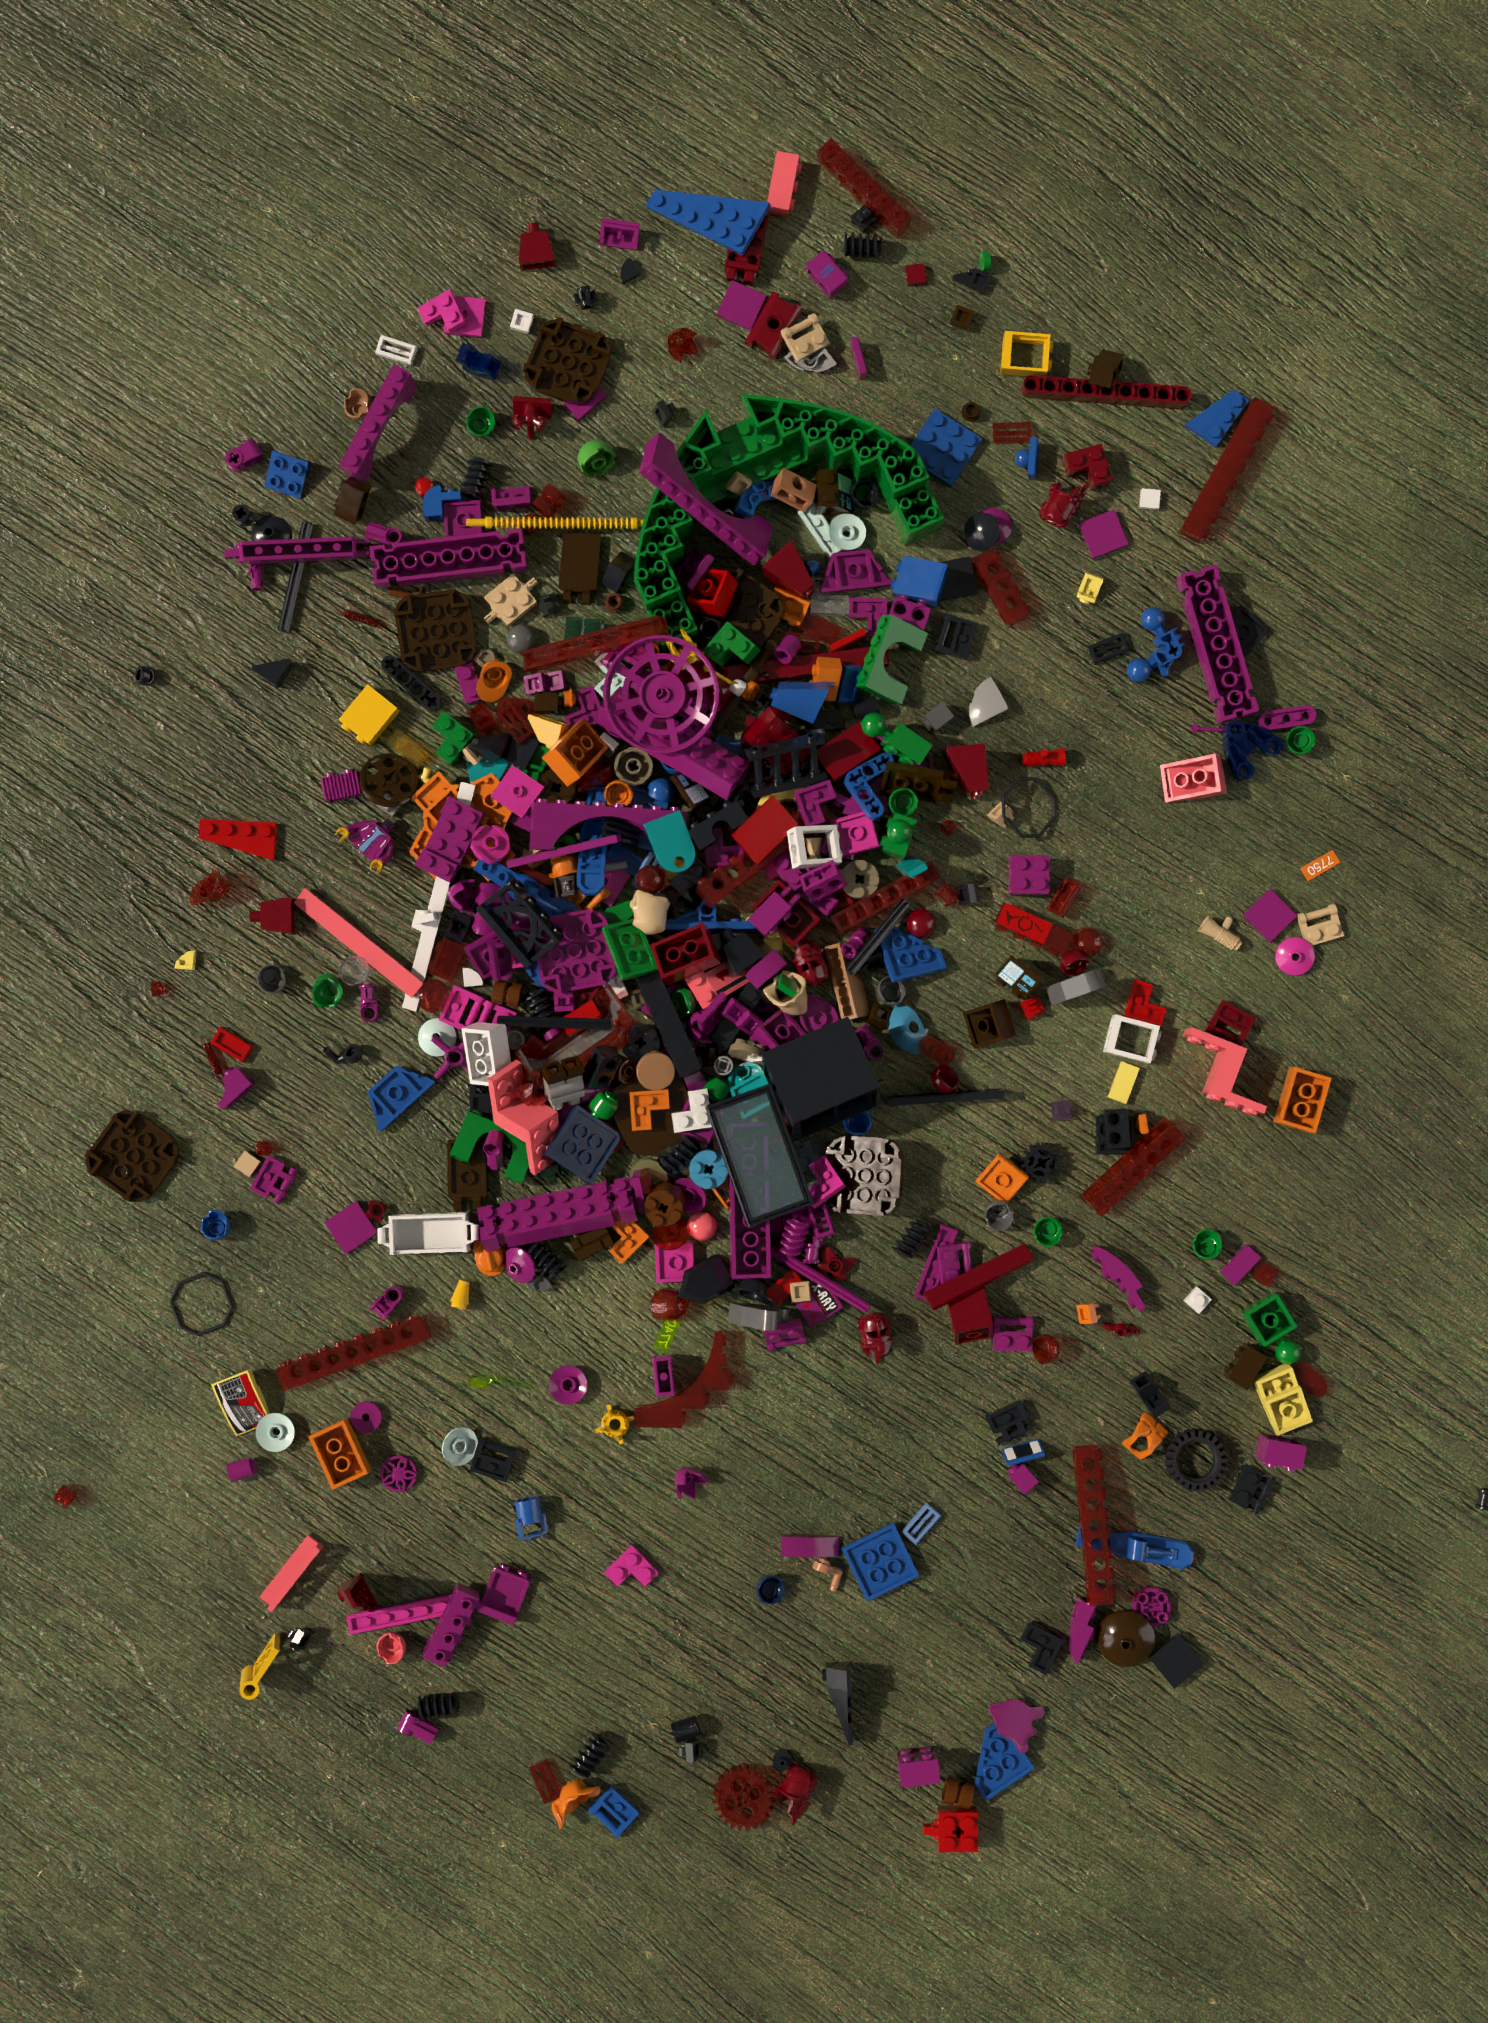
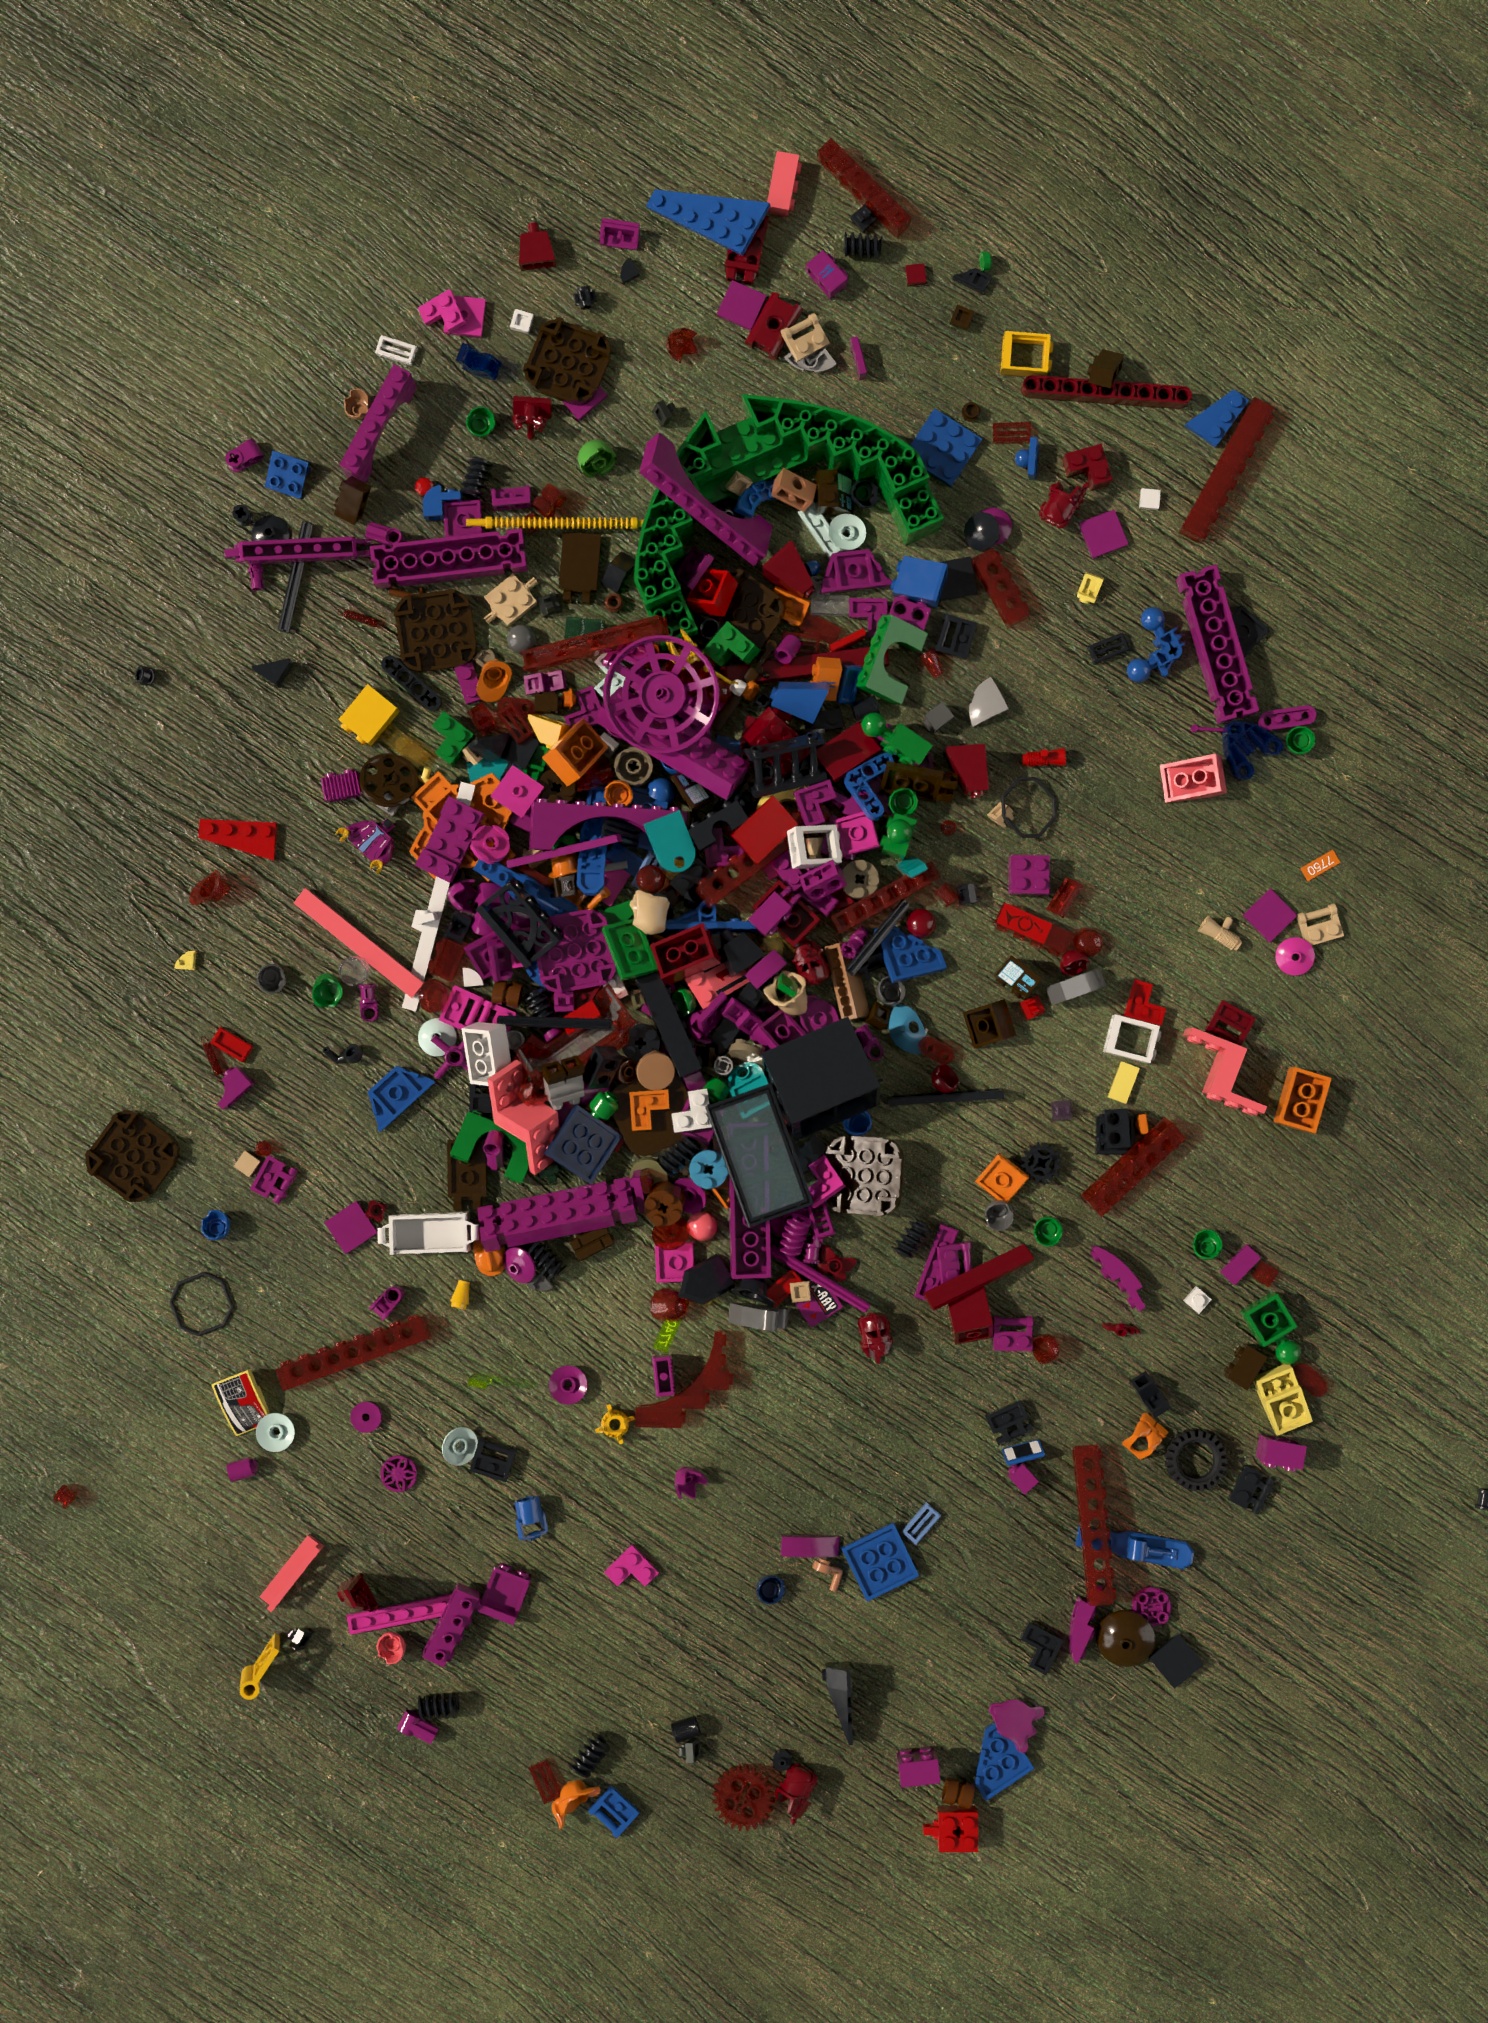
(157, 988): clear red hinge -> none
(276, 915): dark red torso -> none
(339, 1453): orange brick -> none
(632, 1238): orange plate -> none
(786, 1334): magenta plate -> none
(932, 663): none -> clear red cone
(1087, 1313): orange tile -> none

